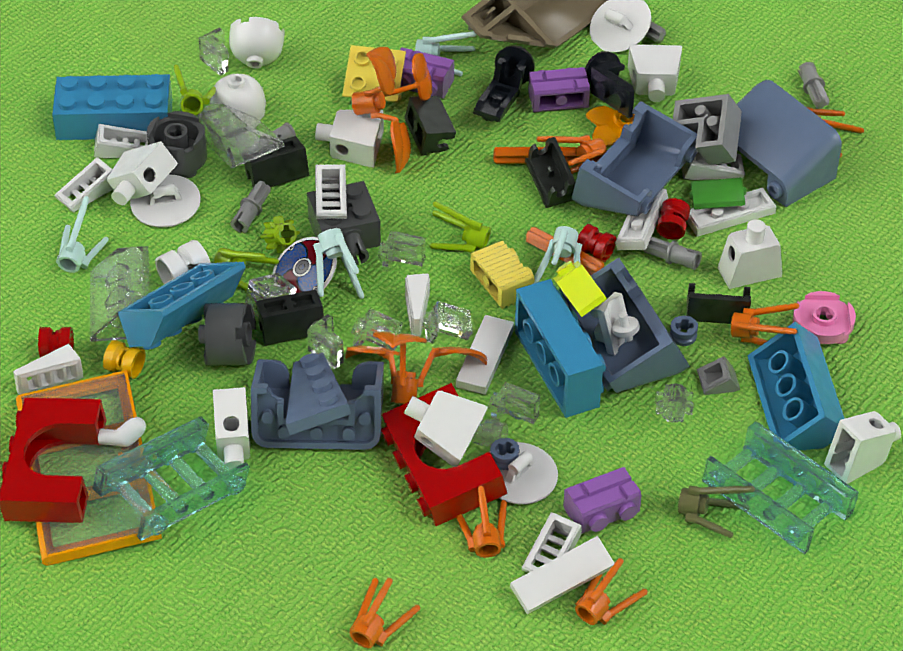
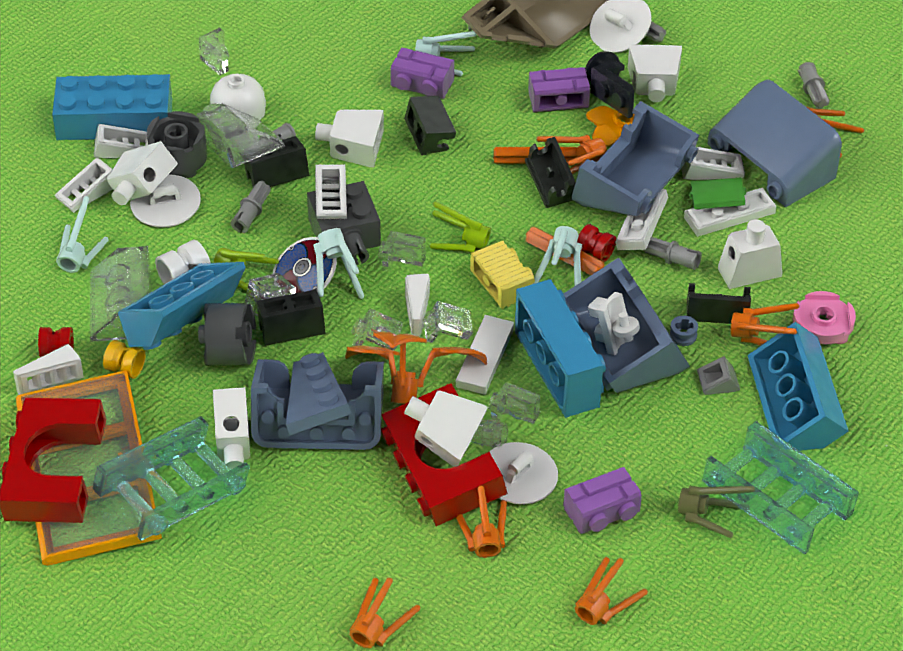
(124, 435): white arm -> none
(191, 99): lime plant -> none
(256, 41): white cylinder -> none
(272, 237): lime gear -> none
(323, 339): clear bracket -> none
(362, 75): light yellow hinge -> none
(374, 100): orange plant -> none
(500, 447): sand blue bush -> none
(510, 72): black piece -> none
(560, 525): white slope -> none
(562, 575): white tile -> none
(579, 287): neon yellow slope -> none
(673, 218): red wheel -> none
(674, 403): clear gear -> none
(716, 123): light grey brick -> none
(860, 445): torso -> none

